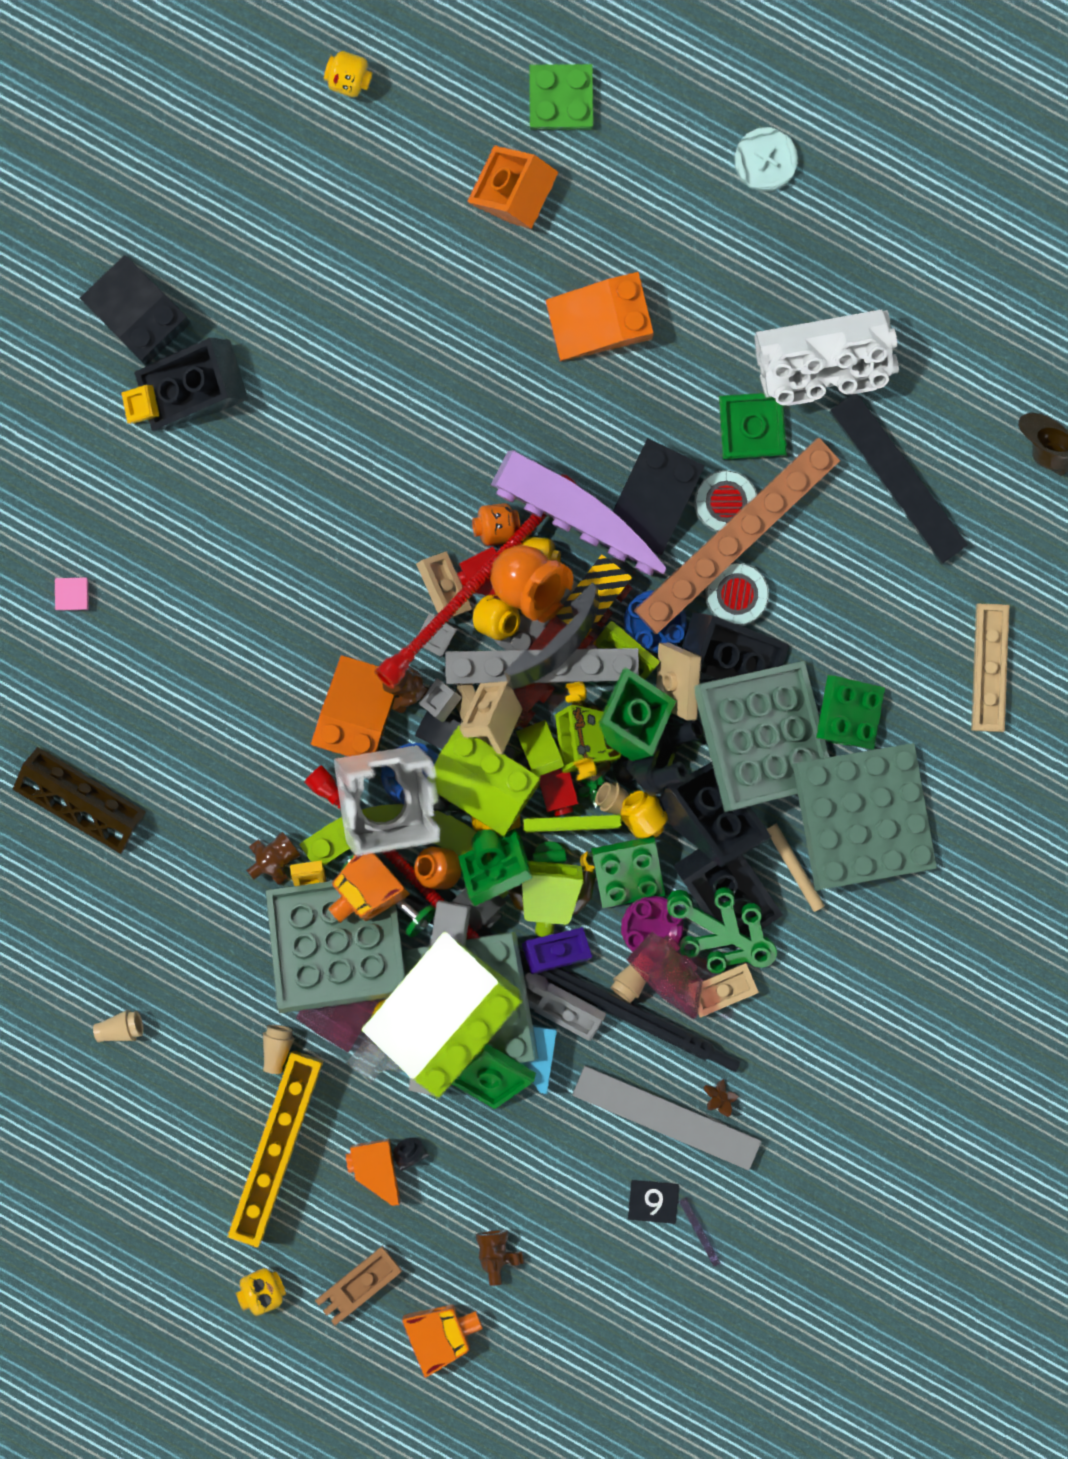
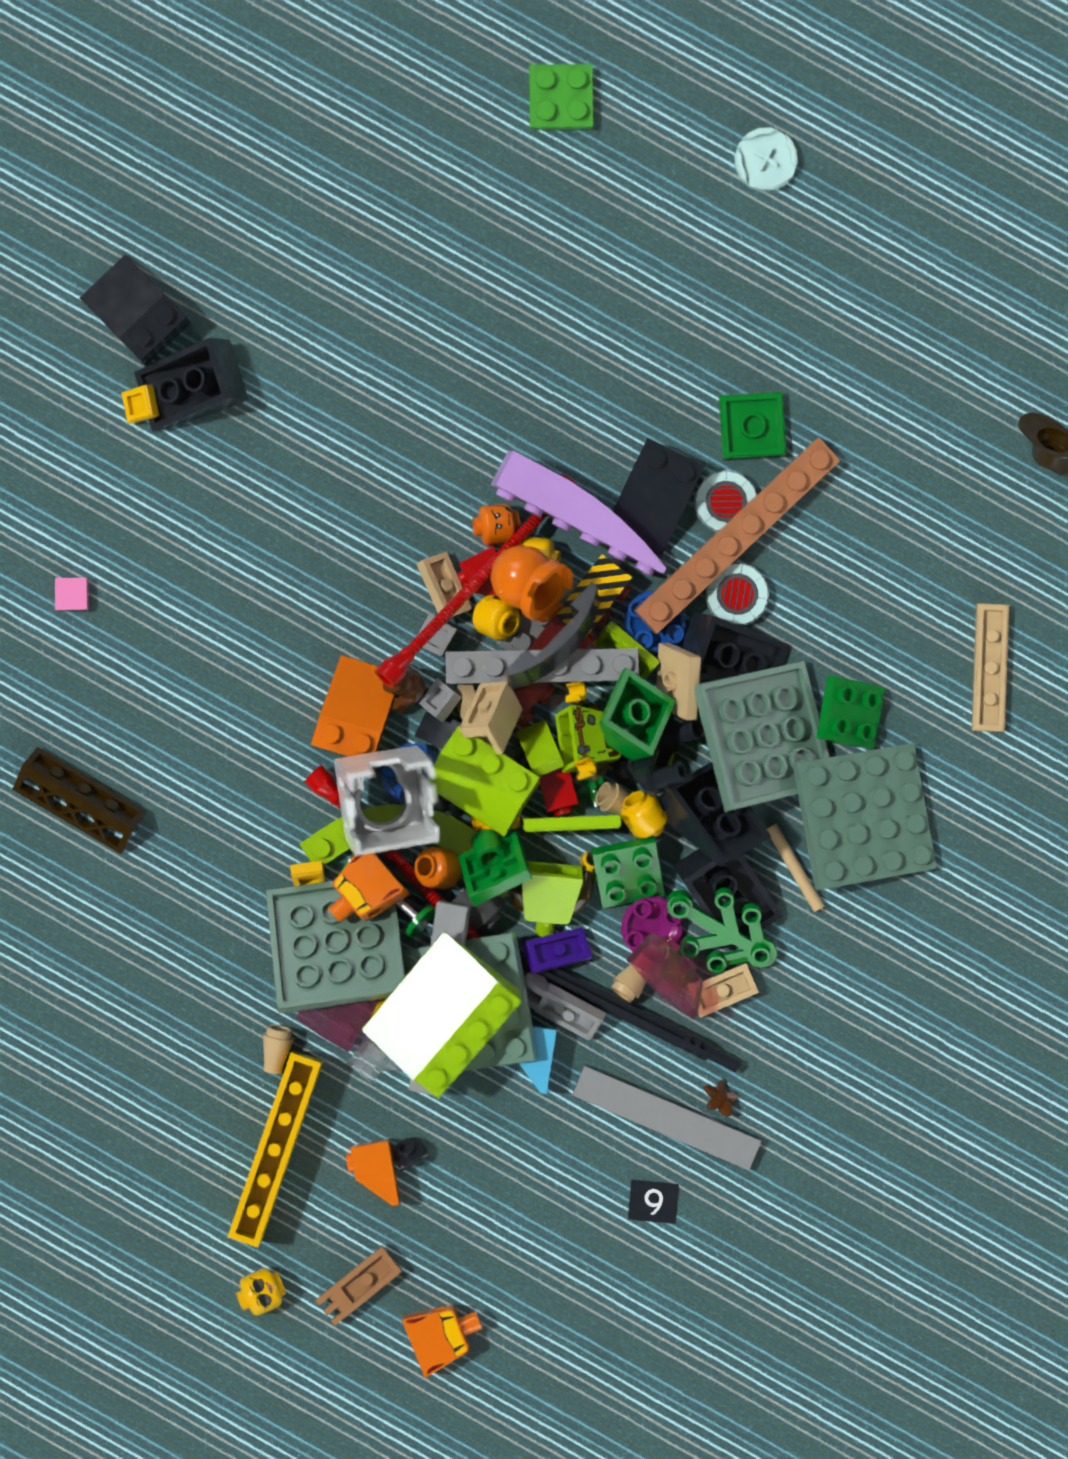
(121, 1027): tan cone -> none
(272, 858): reddish brown piece -> none
(347, 74): yellow head -> none
(493, 1077): green tile -> none
(494, 1254): reddish brown piece -> none
(513, 186): orange slope -> none
(550, 853): green plate -> none
(600, 317): orange slope -> none
(699, 1231): clear purple piece -> none
(837, 352): white brick -> none
(898, 478): black tile -> none

